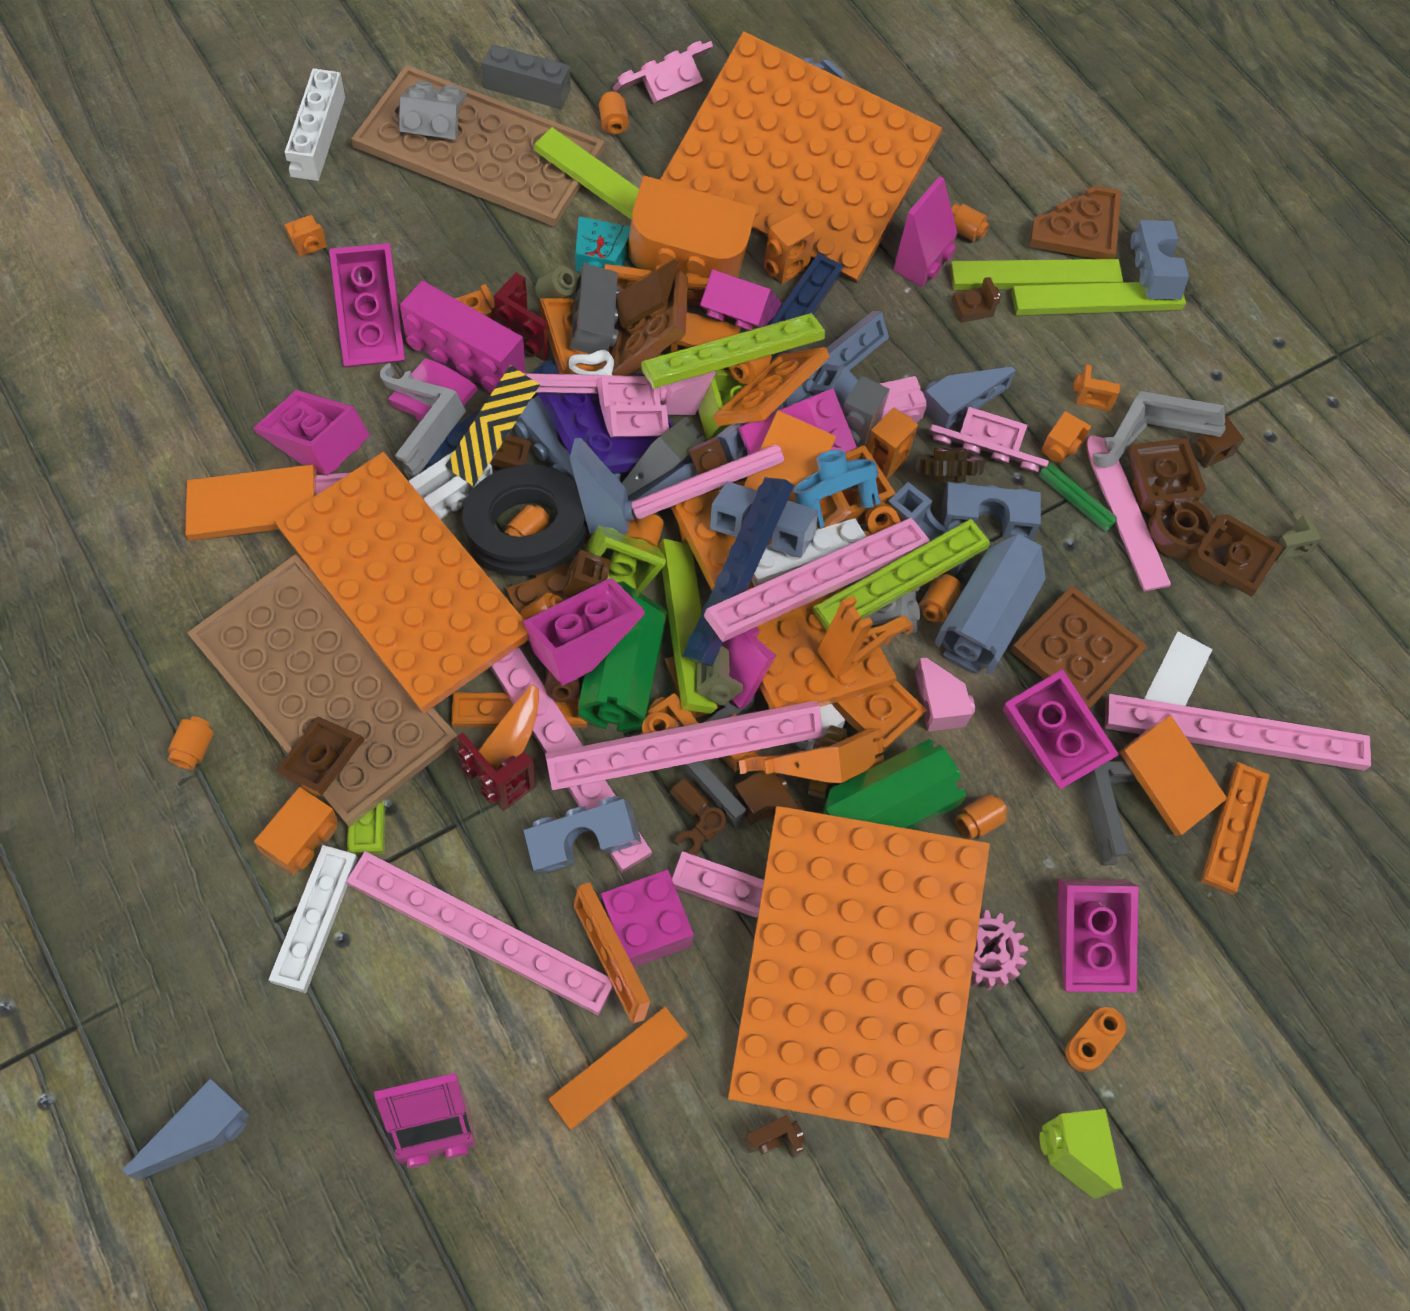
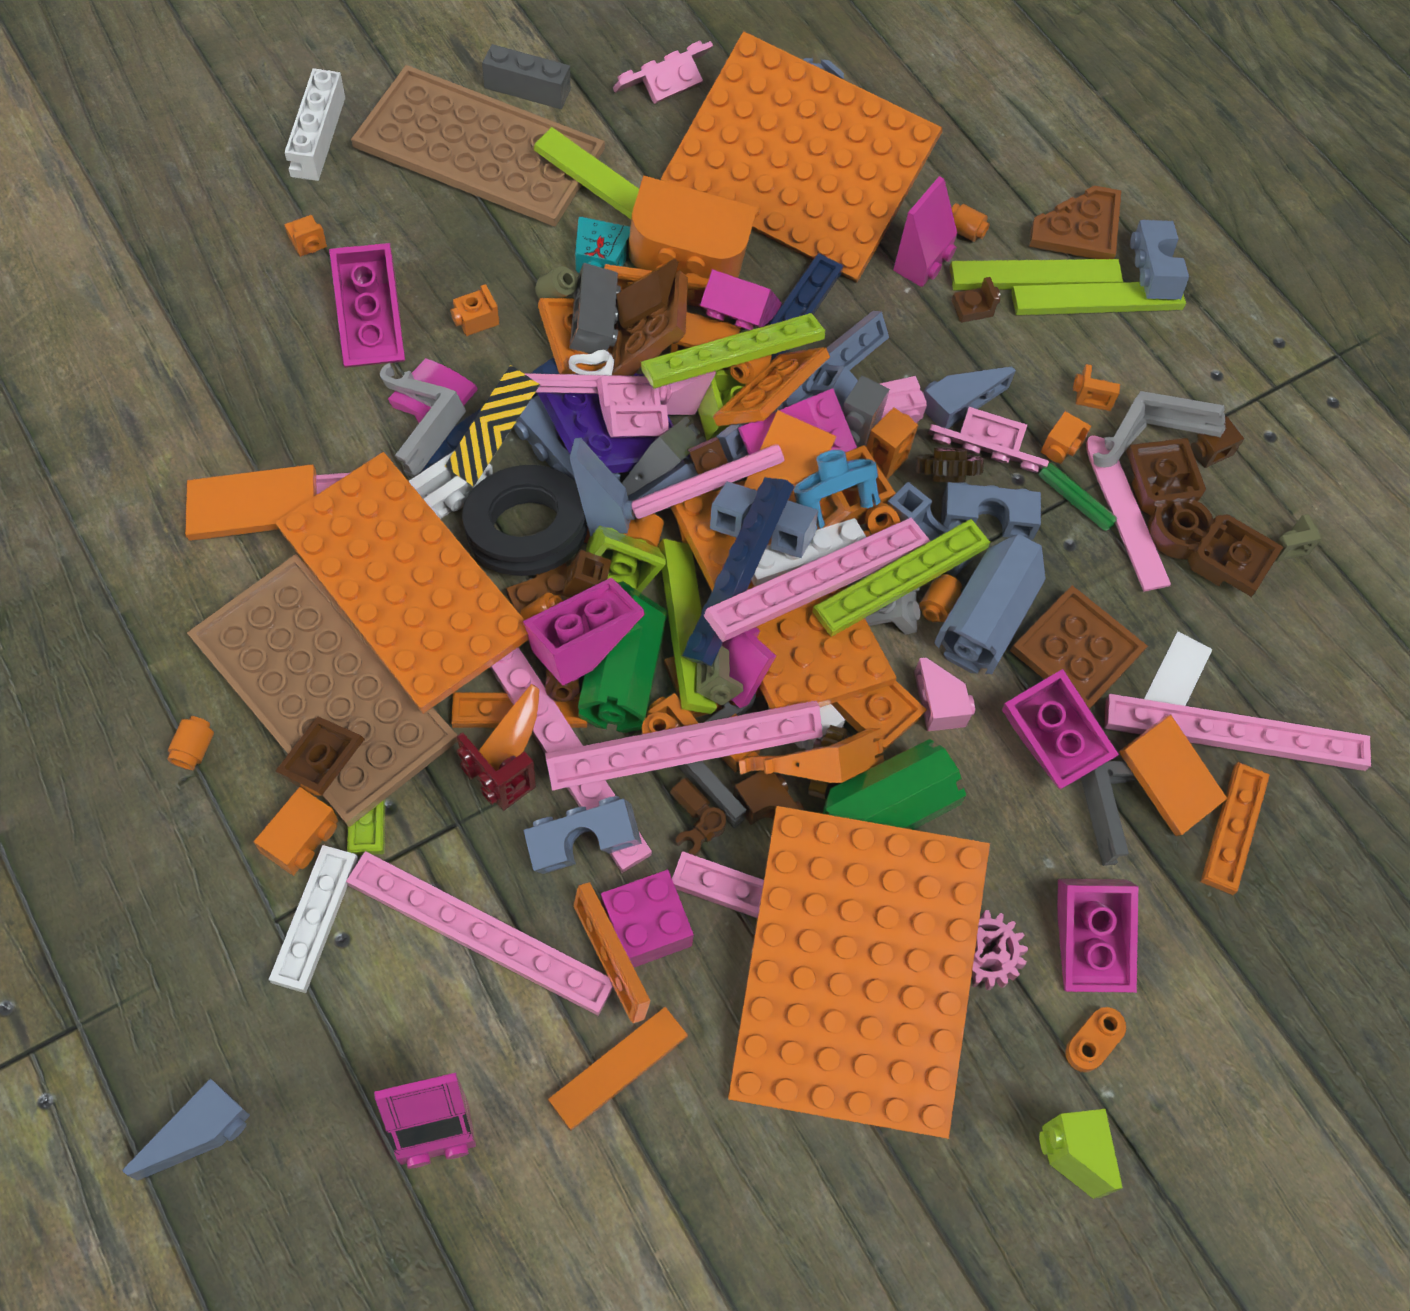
(314, 430): dark pink slope -> none
(431, 110): light grey bracket -> none
(460, 336): dark pink brick -> none
(511, 452): reddish brown bracket -> none
(513, 314): dark red bracket -> none
(528, 522): orange brick -> none
(613, 113): orange brick -> none
(768, 1137): reddish brown bracket -> none
(789, 248): orange brick -> none
(845, 637): orange hinge -> none
(981, 817): orange brick -> none

